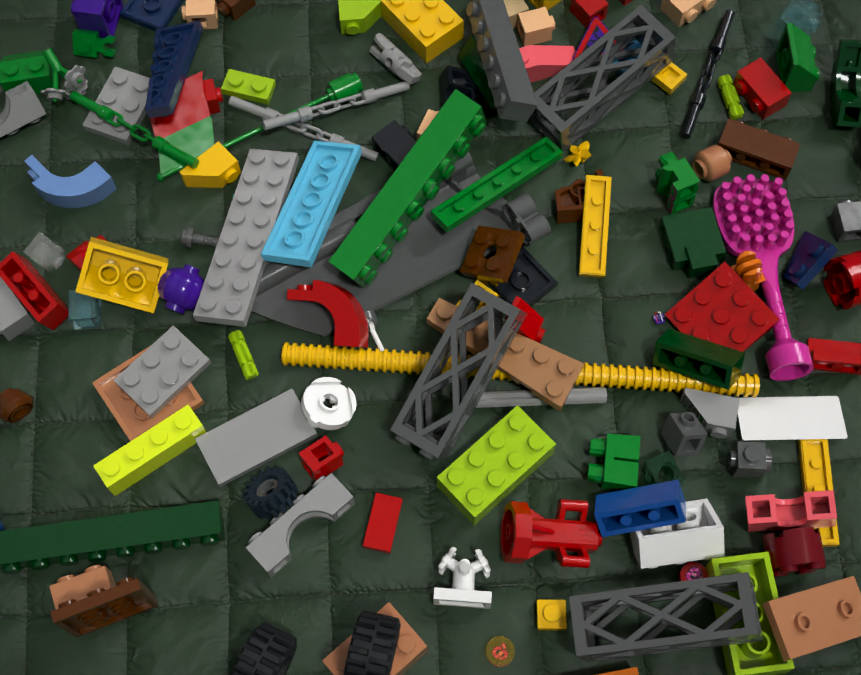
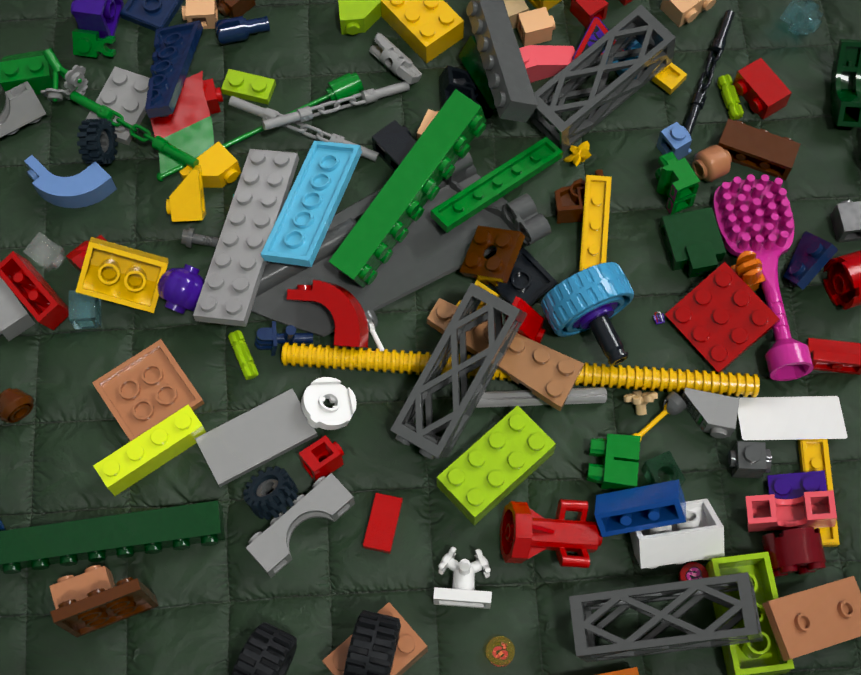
(97, 141): none -> black bush
(162, 371): light grey plate -> none
(188, 199): none -> yellow slope
(239, 28): none -> dark blue arm
(268, 338): none -> dark blue arm
(551, 615): yellow plate -> none
(589, 302): none -> dark azure wheel
(640, 400): none -> tan plant
(672, 405): none -> dark grey hinge
(677, 138): none -> medium blue brick
(683, 434): dark grey brick -> none
(698, 358): dark green brick -> none
(795, 484): none -> dark purple plate
(796, 60): green slope -> none

